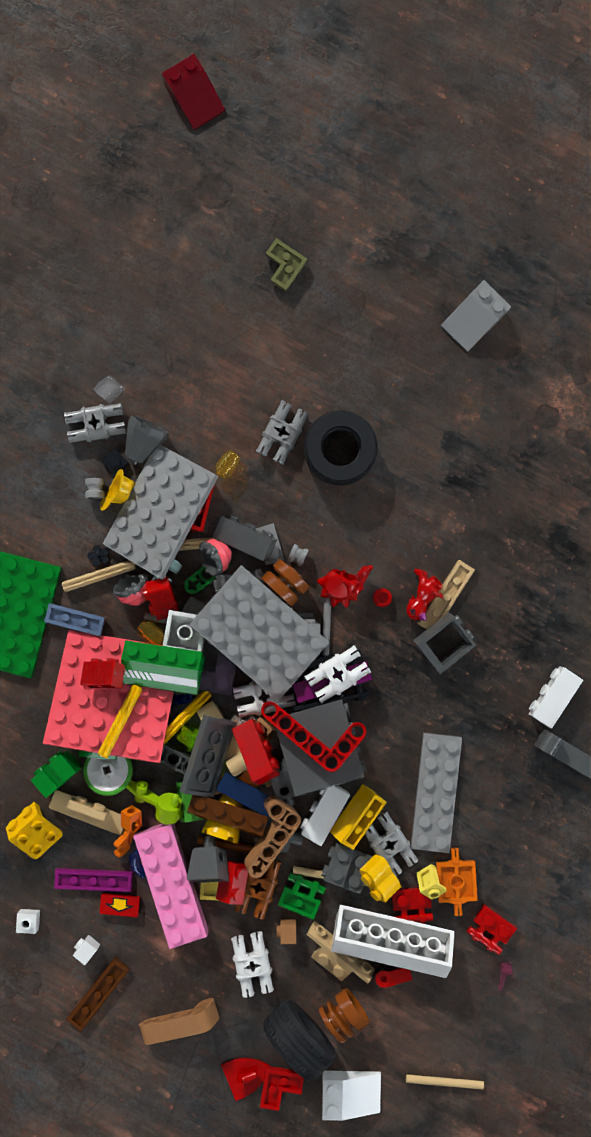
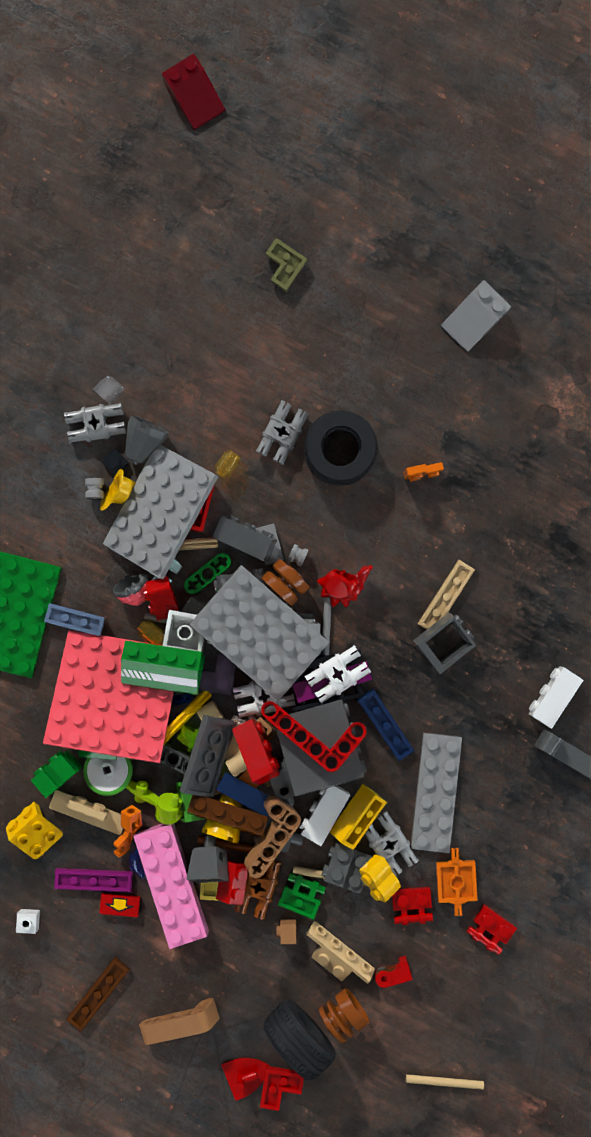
(85, 949): white plate -> none
(98, 575): tan axle -> none
(99, 555): black plant -> none
(102, 673): red brick -> none
(120, 721): yellow axle -> none
(215, 556): dark grey hair -> none
(245, 970): white pin -> none
(350, 1094): white slope -> none
(382, 597): red plate -> none
(385, 724): none -> dark blue tile
(393, 941): white brick -> none
(417, 472): none -> orange plate
(427, 591): red animal -> none
(429, 882): light yellow bracket -> none
(505, 969): clear pink hand -> none

